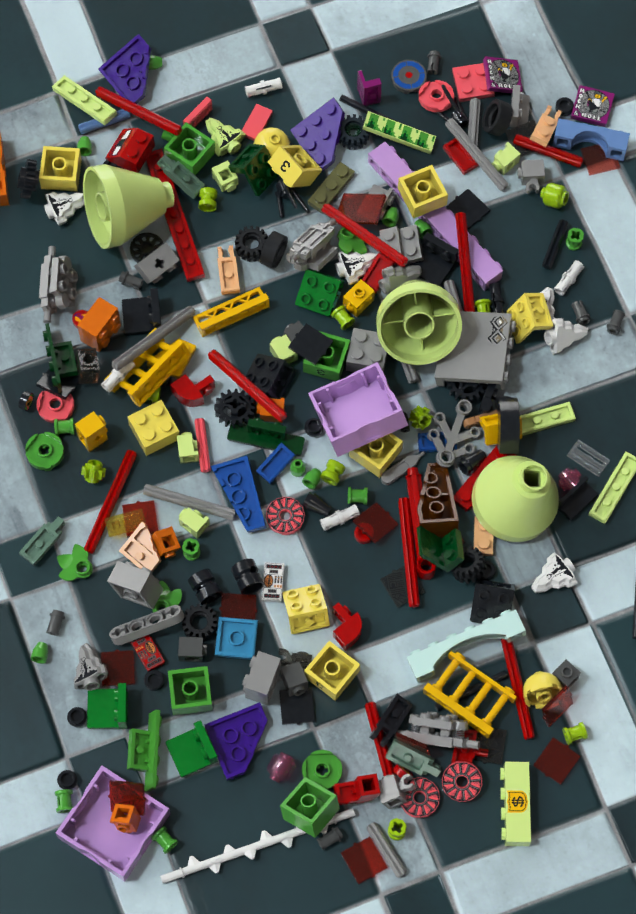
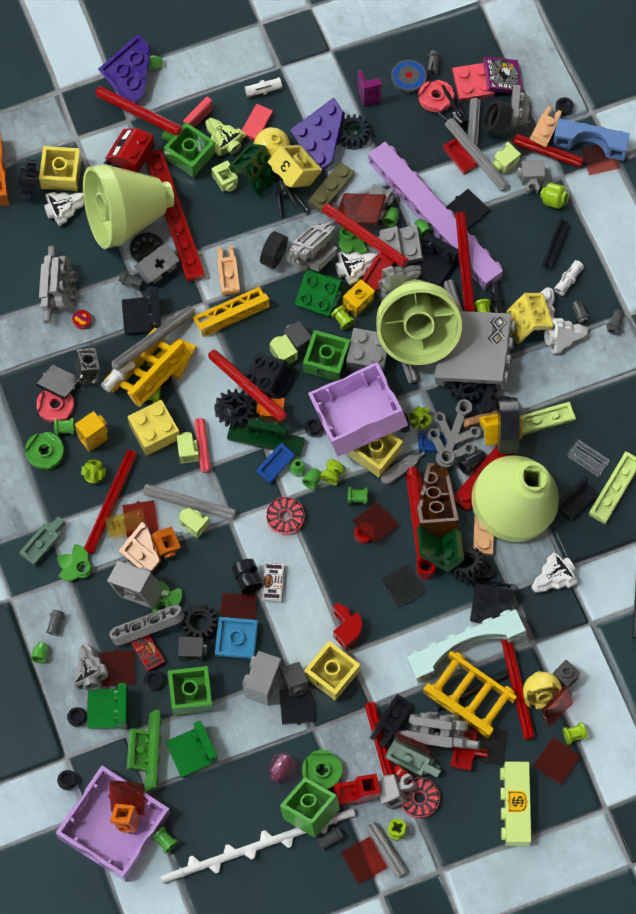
(26, 400): black tile -> none
(63, 359): dark green bracket -> none
(64, 800): bright green bush -> none
(84, 100): yellowish green tile -> none
(85, 146): bright green hose -> none
(94, 124): medium blue axle -> none
(99, 324): orange brick -> none
(181, 176): sand green hinge -> none
(191, 394): red brick -> none
(194, 544): bright green bush -> none
(206, 588): black wheel -> none
(207, 200): lime wheel -> none
(237, 738): dark purple plate -> none
(240, 488): blue wing -> none
(247, 234): black tyre -> none
(302, 657): clear smoke plate -> none
(306, 608): light yellow bracket -> none
(310, 344): black piece -> none
(316, 504): black cone -> none
(339, 517): white pin -> none
(360, 107): black piece -> none
(399, 132): tile -> none
(408, 551): red axle -> none
(422, 191): light yellow brick -> none
(466, 792): tile -> none
(568, 478): clear pink gear -> none
(574, 240): bright green bush -> none
(592, 106): tile -> none

